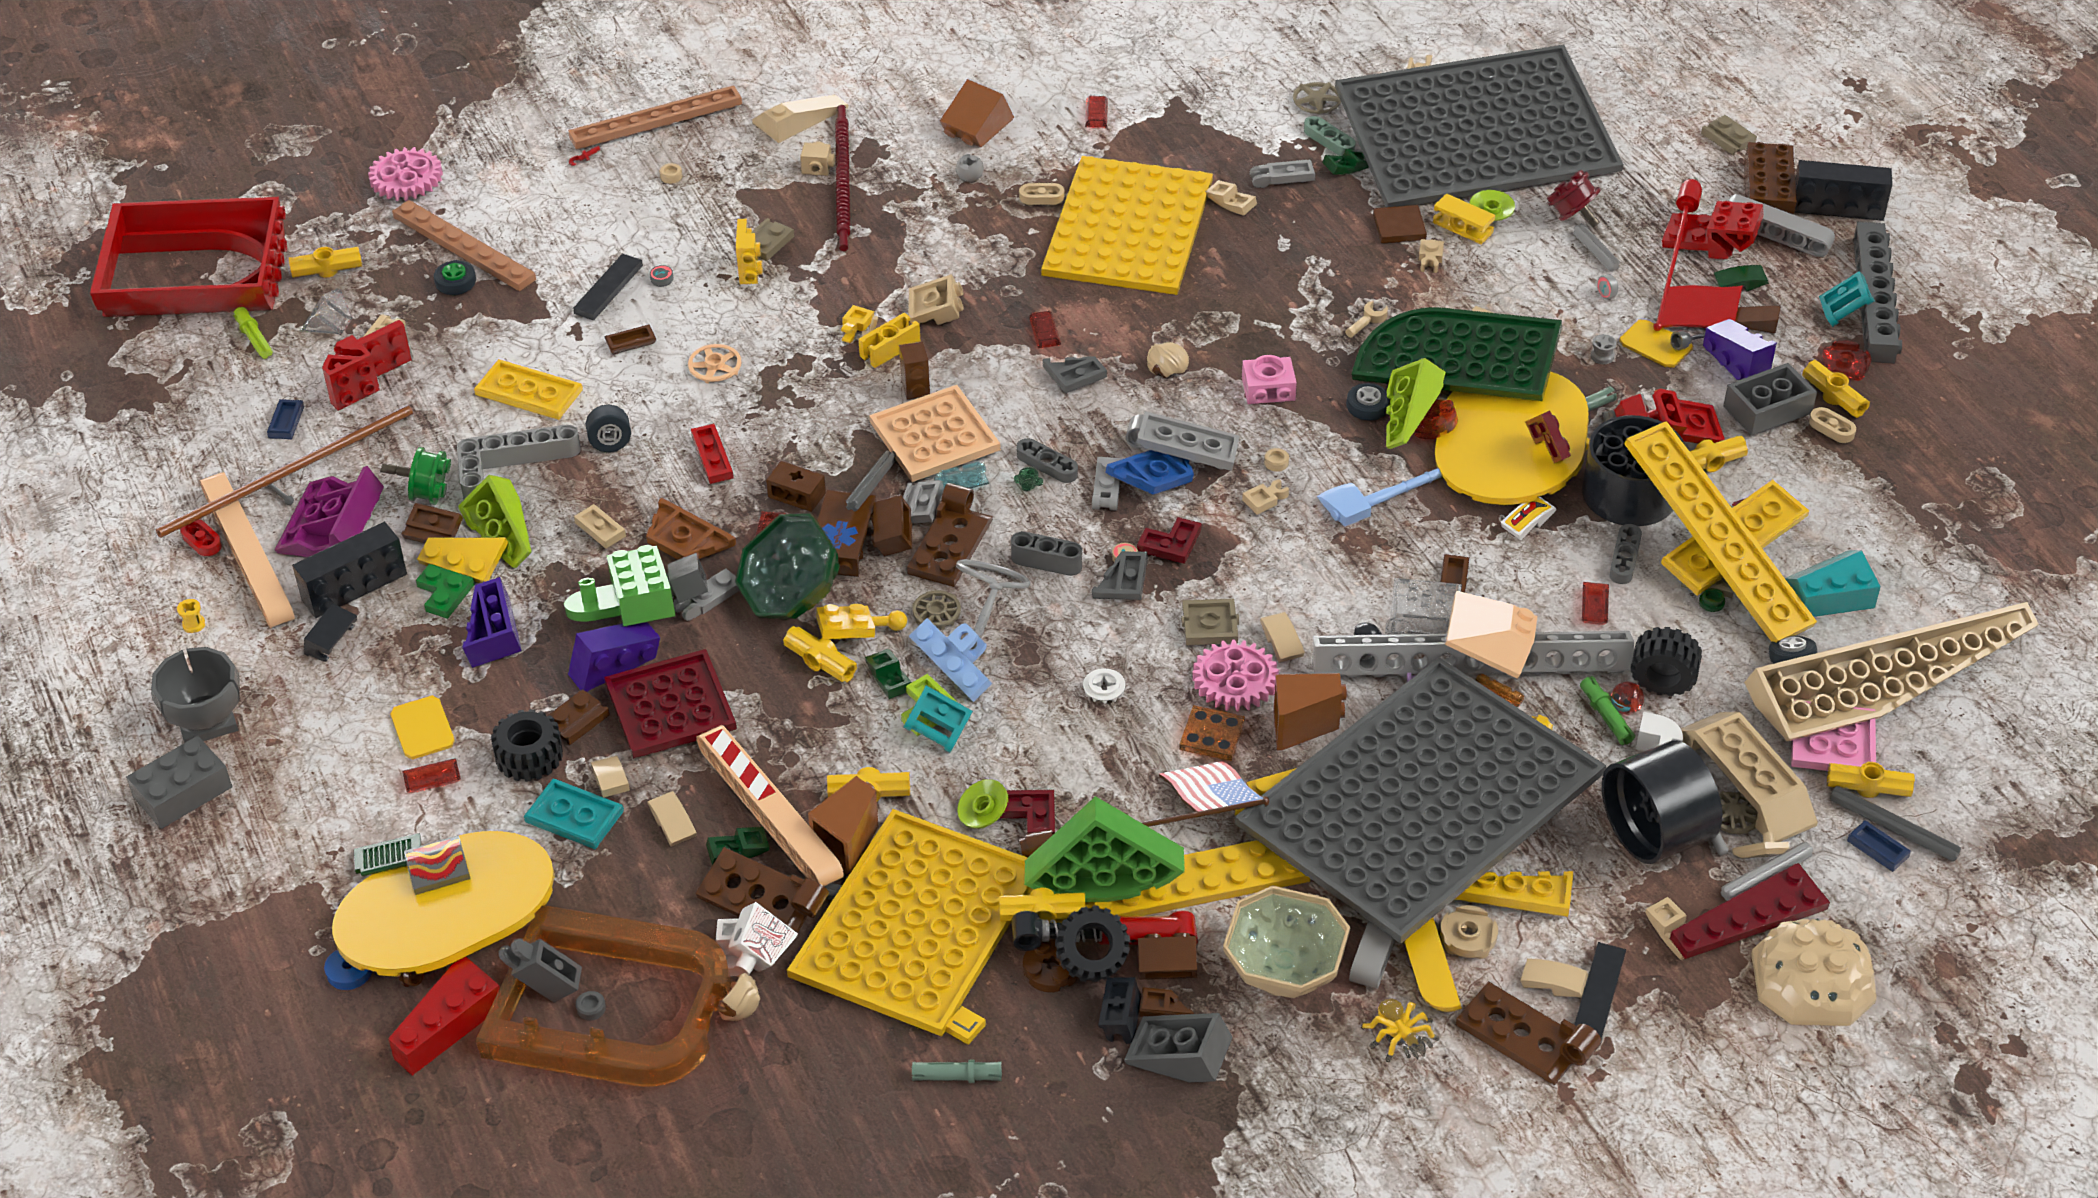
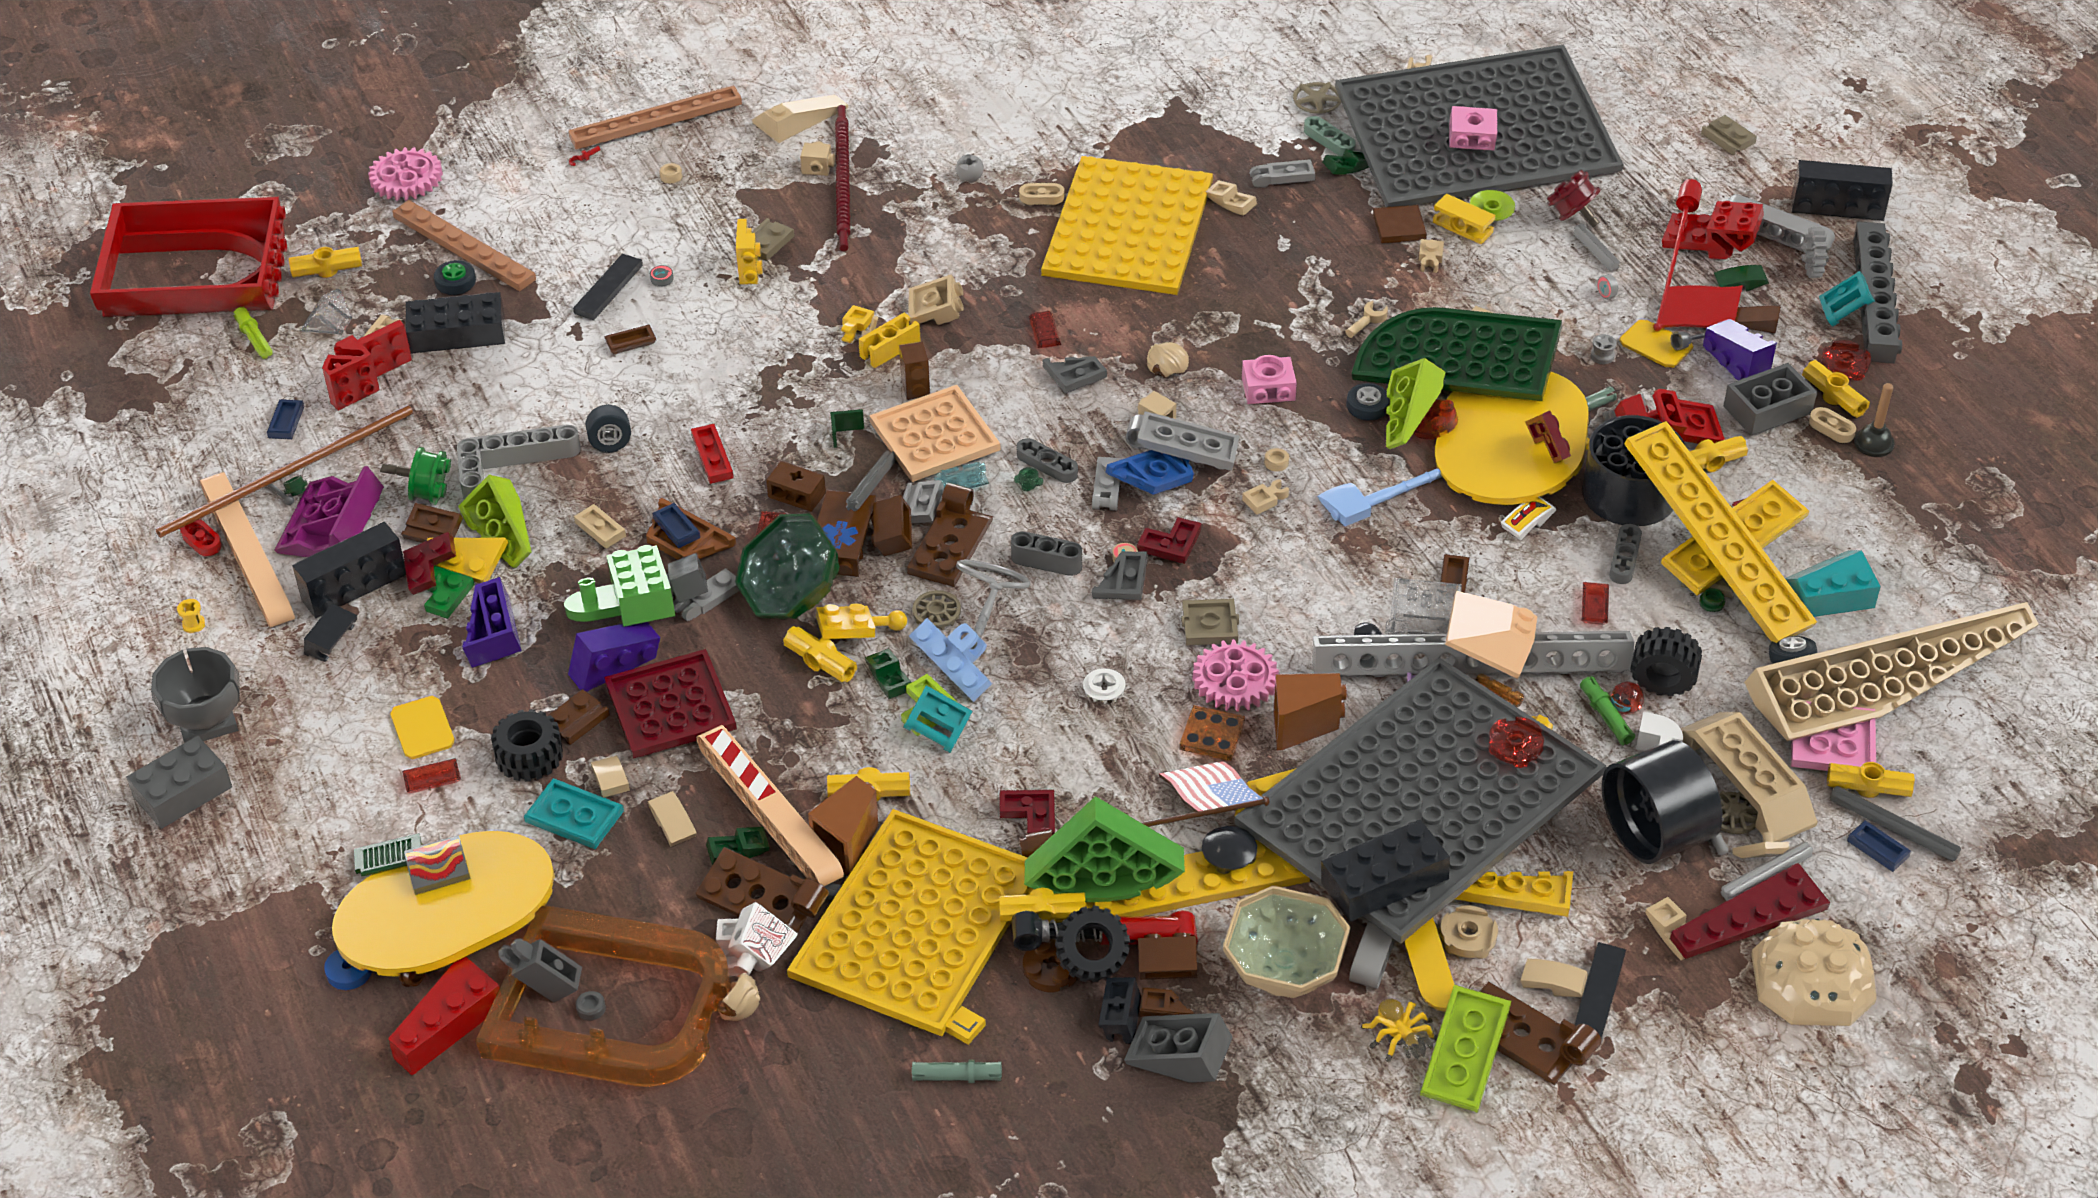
(295, 485): none -> dark green plate
(423, 557): none -> dark red plate
(455, 322): none -> black brick
(528, 389): yellow tile -> none
(676, 525): none -> dark blue tile
(714, 362): light nougat wheel -> none
(846, 421): none -> dark green bracket
(976, 114): dark orange slope -> none
(982, 804): lime dish -> none
(1096, 111): clear red tile -> none
(1157, 404): none -> tan brick
(1229, 848): none -> black dish
(1283, 637): tan slope -> none
(1385, 870): none -> black brick
(1465, 1048): none -> lime tile
(1473, 128): none -> bright pink brick
(1516, 753): none -> clear red plate
(1770, 175): reddish brown brick -> none
(1815, 252): none -> light grey gear
(1876, 438): none -> pearl dark grey piece

